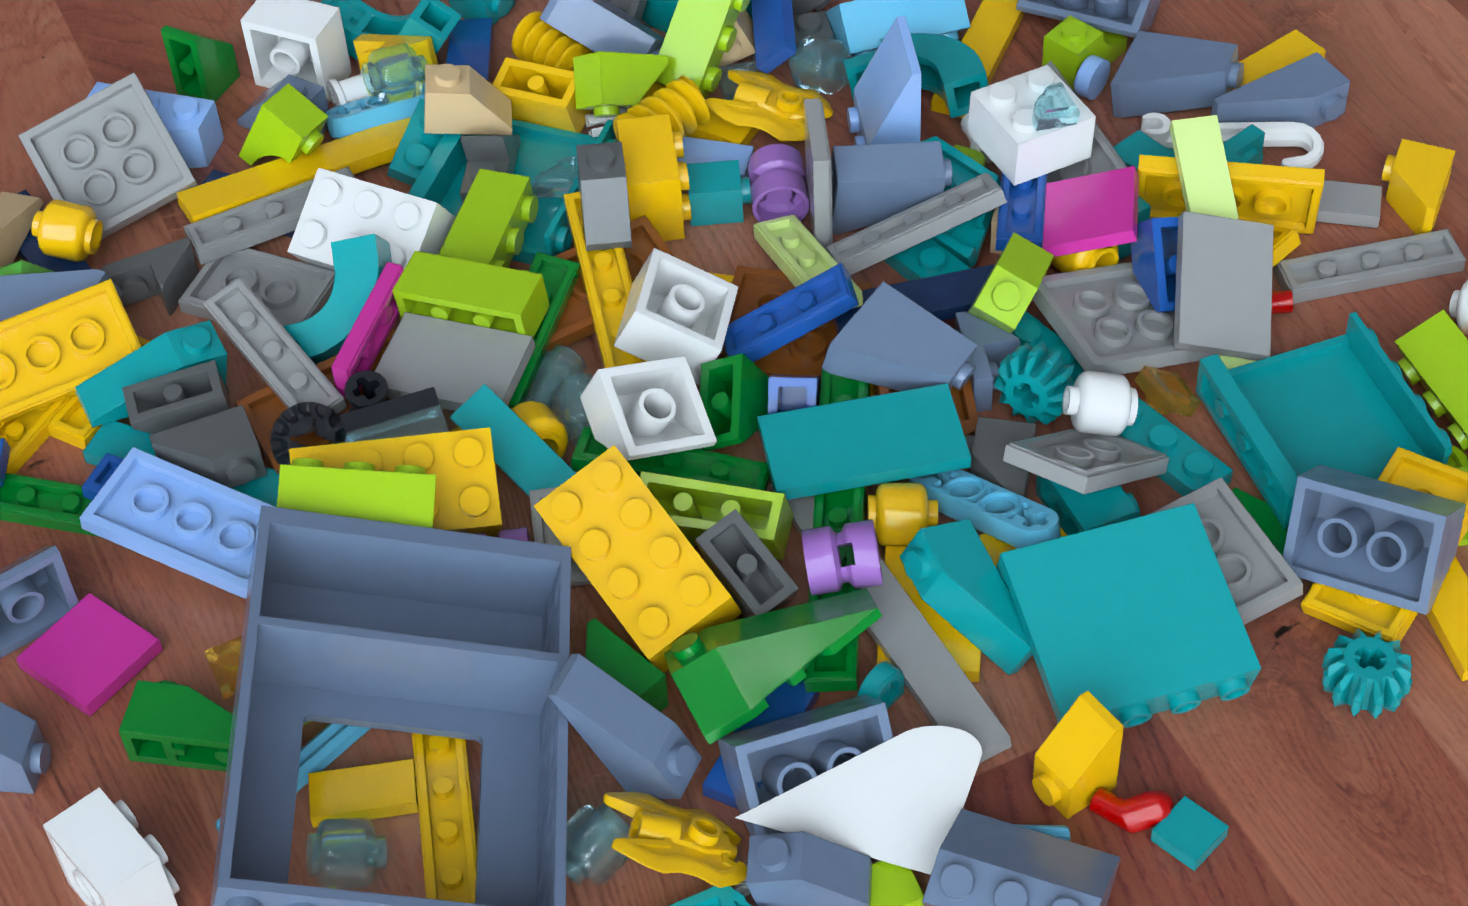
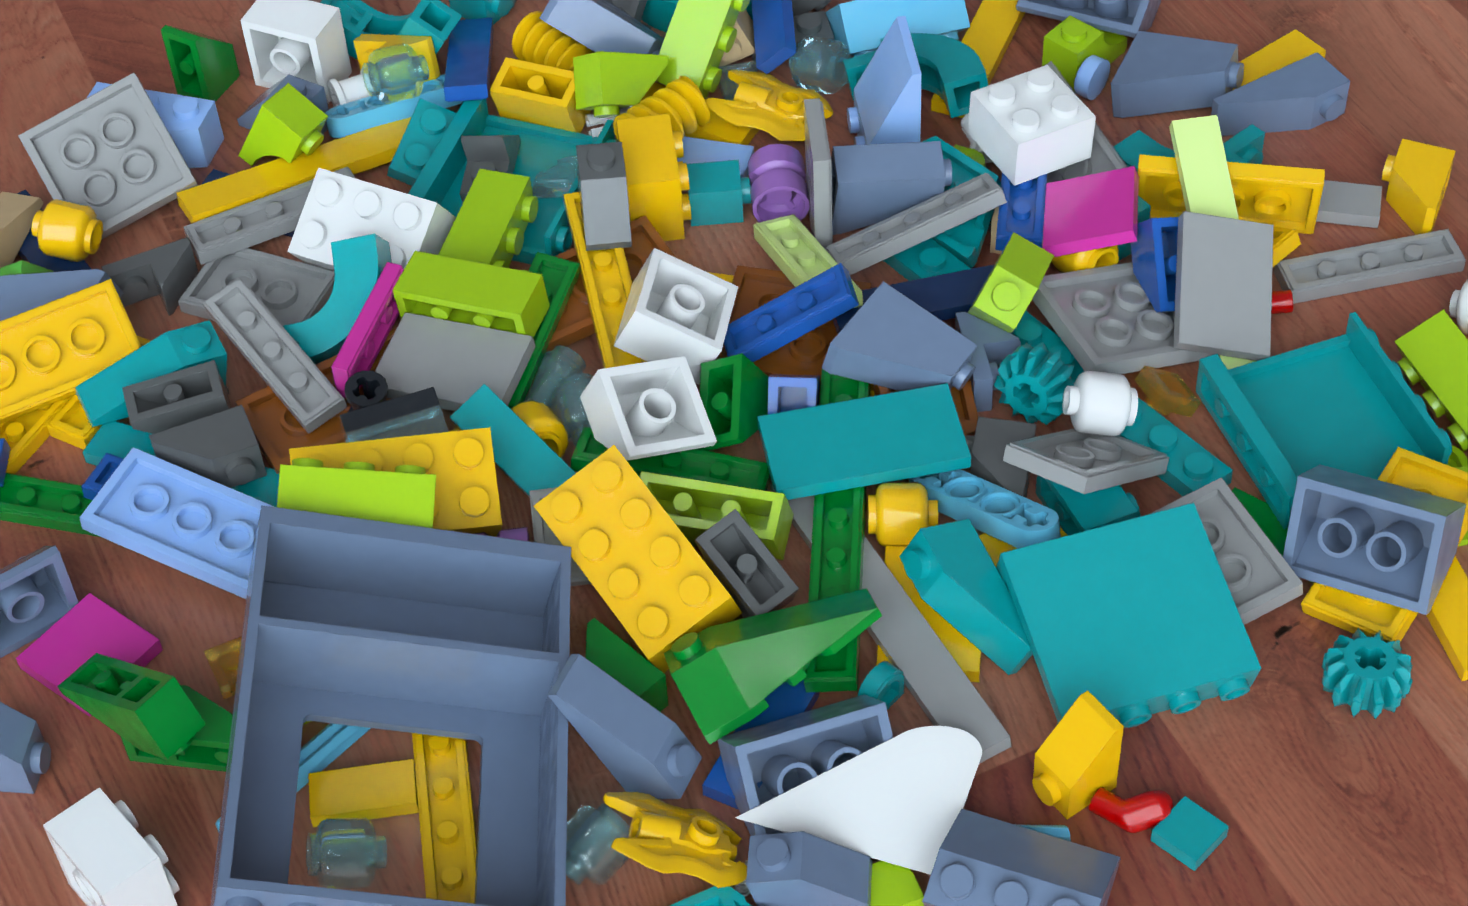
(136, 704): none -> green slope
(295, 422): black gear -> none
(463, 103): tan slope -> none
(824, 559): medium lavender wheel -> none
(1054, 109): clear light blue tile -> none
(1276, 135): white piece -> none

